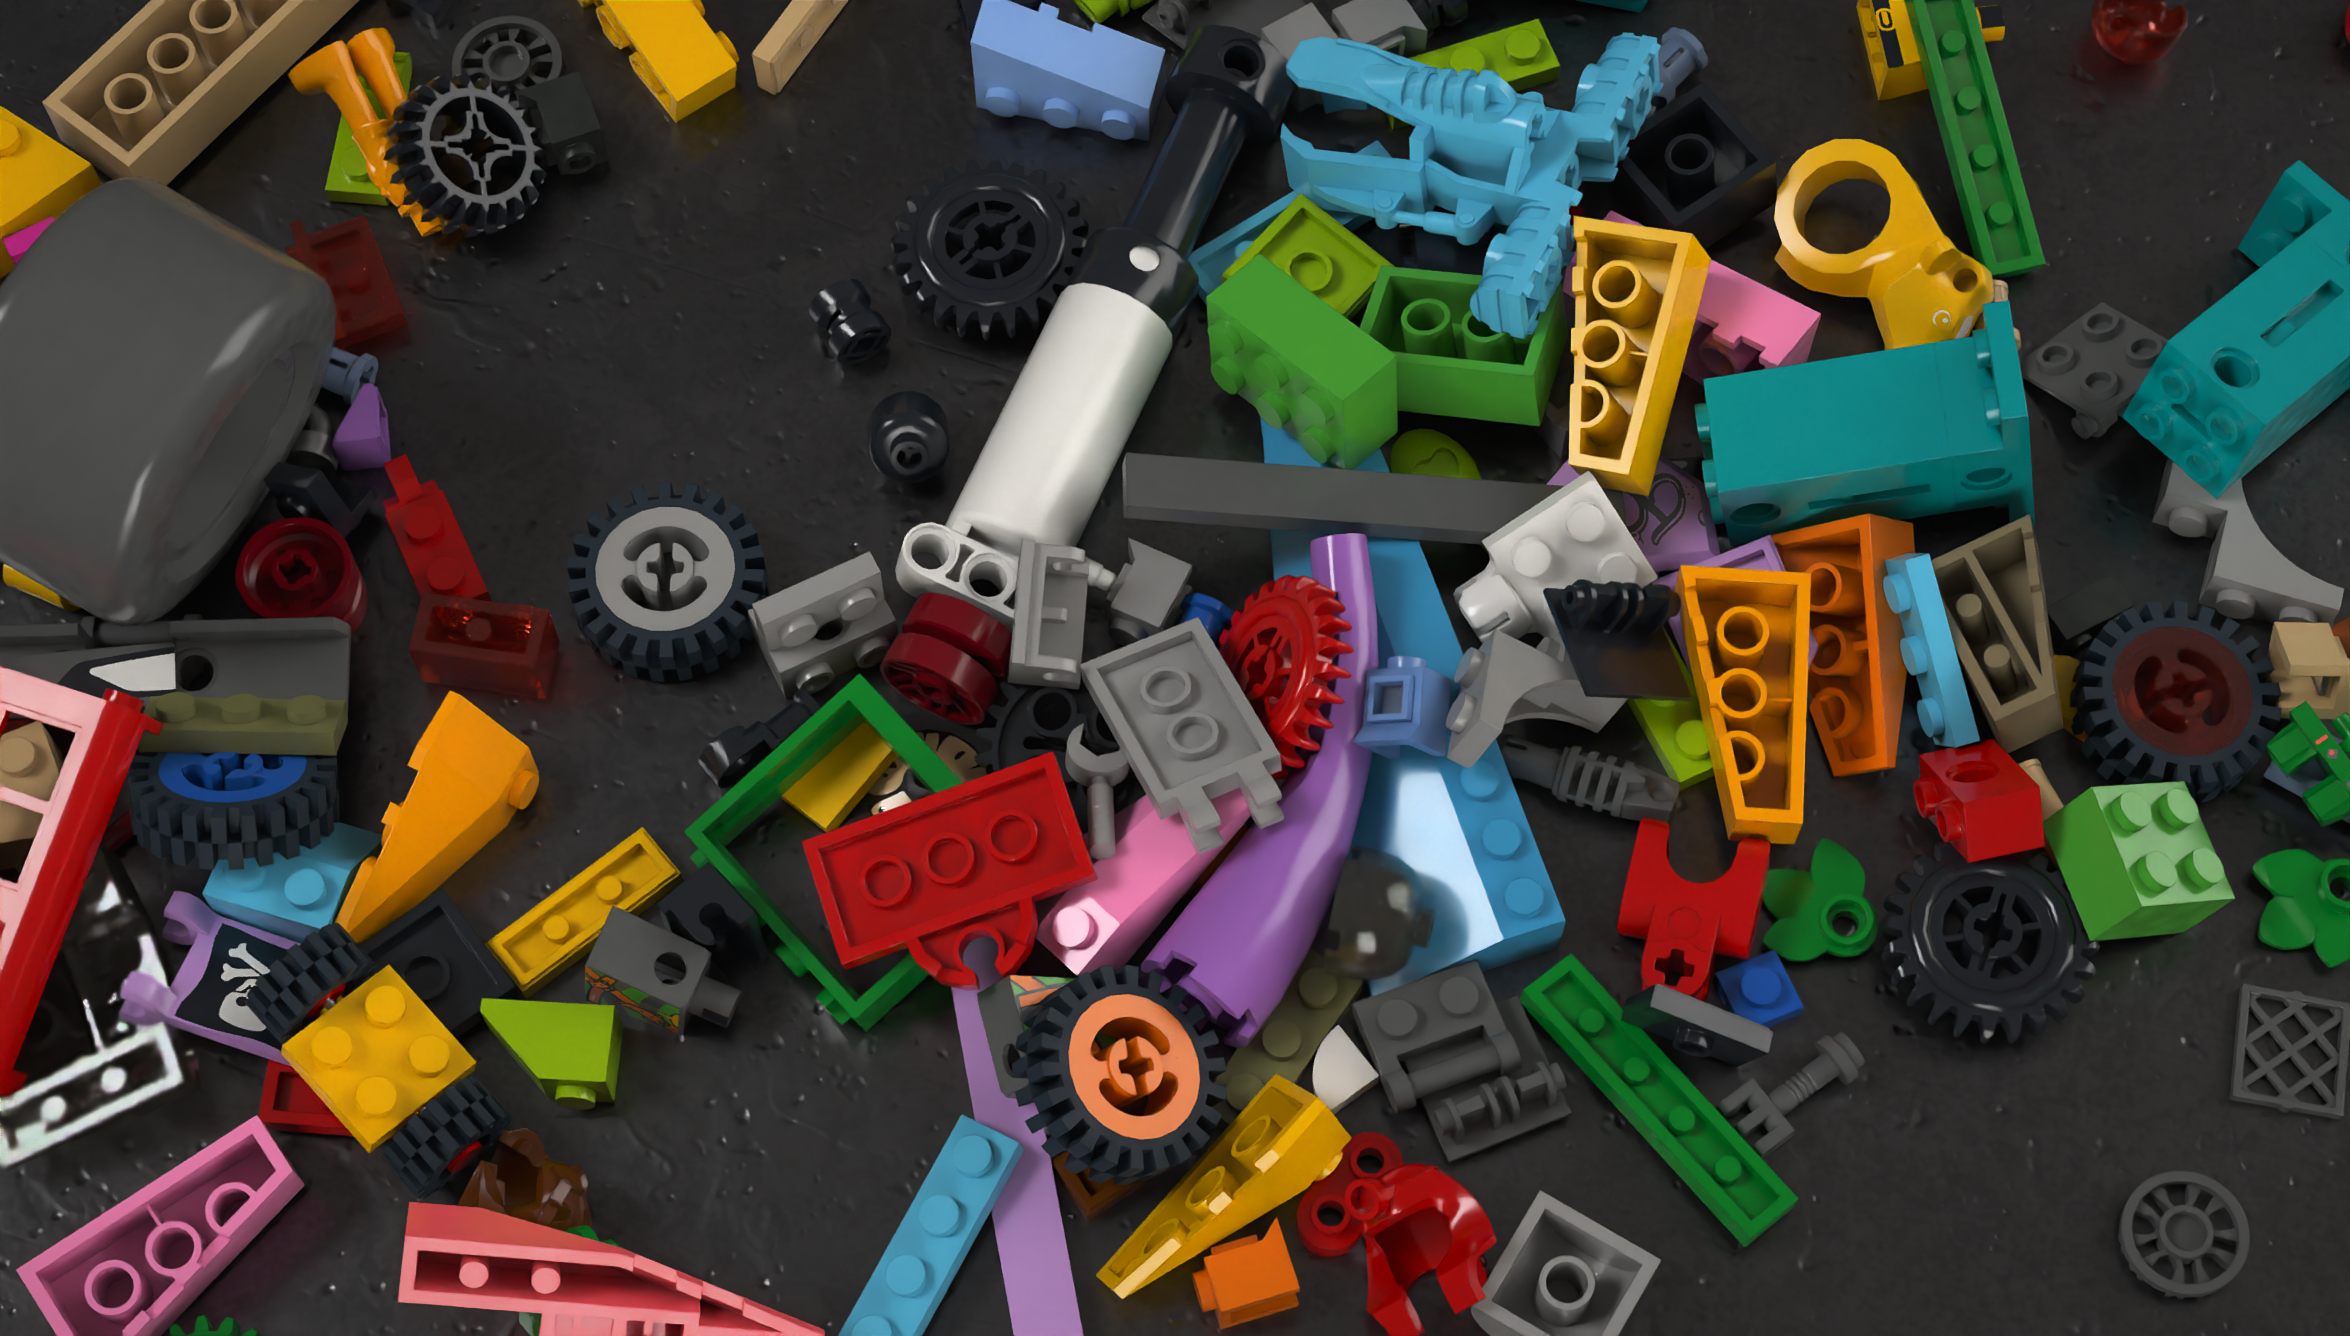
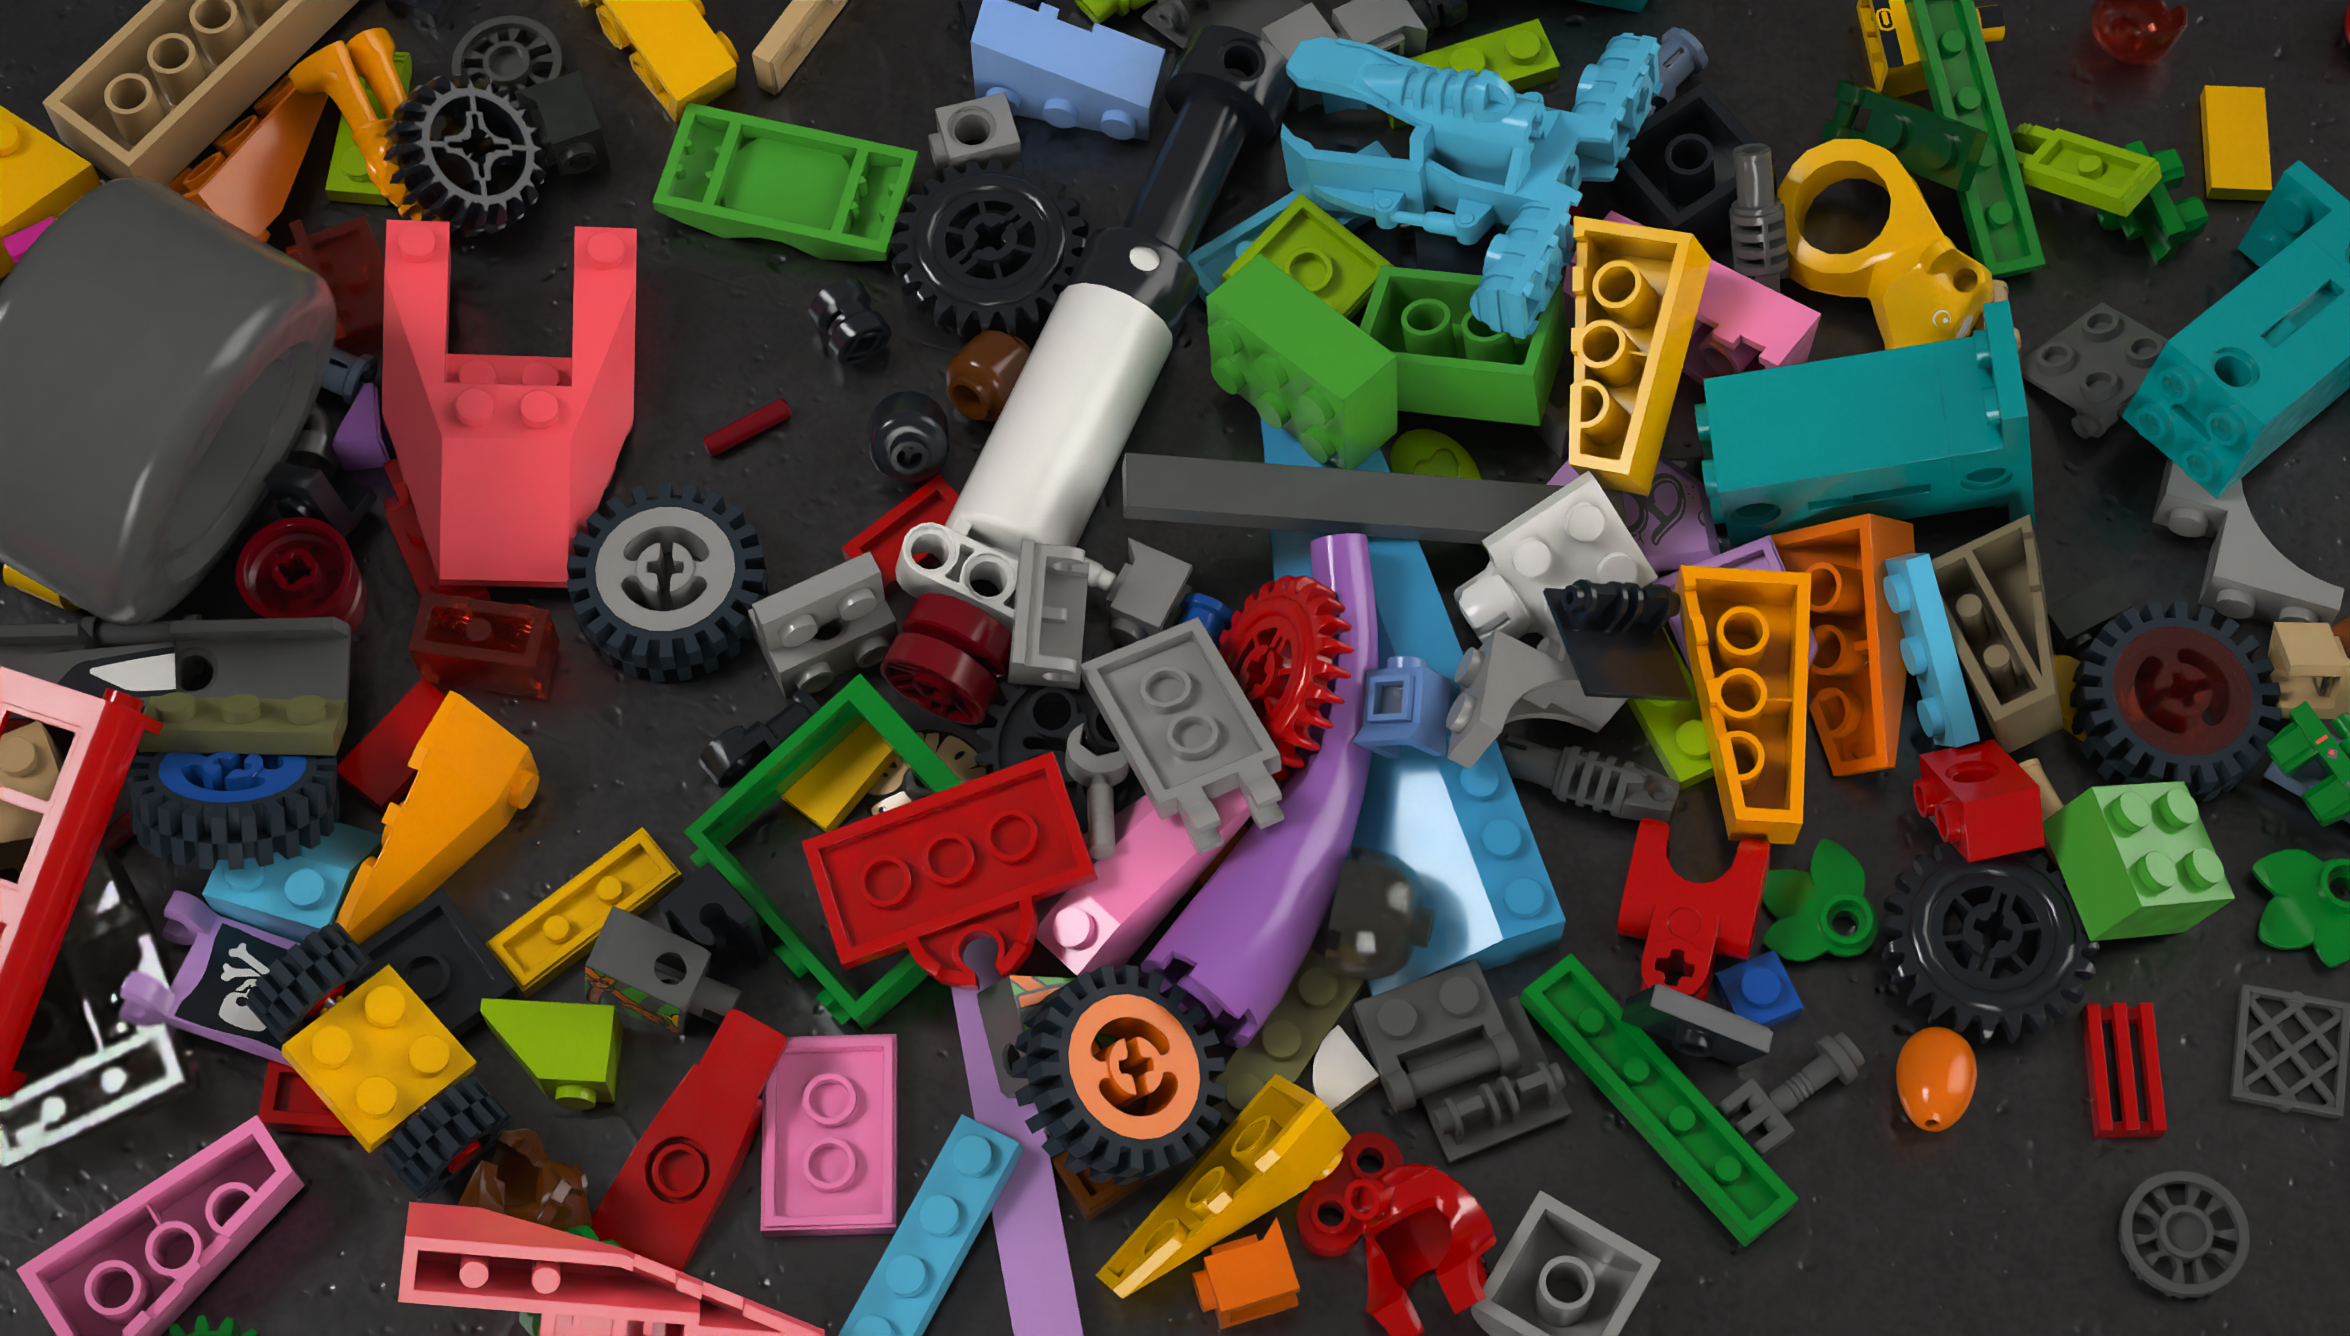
(256, 160): none -> orange wedge
(380, 761): none -> red tile
(505, 446): none -> coral wedge
(692, 1147): none -> red piece
(747, 427): none -> dark red piece
(785, 184): none -> bright green slope
(831, 1138): none -> bright pink tile
(886, 535): none -> red tile
(977, 119): none -> light grey brick
(985, 374): none -> reddish brown head
(1758, 219): none -> dark grey hinge
(1917, 136): none -> dark green plate
(1936, 1077): none -> orange animal
(2084, 168): none -> lime hinge
(2120, 1017): none -> red tile
(2156, 217): none -> green hips
(2235, 143): none -> yellow tile

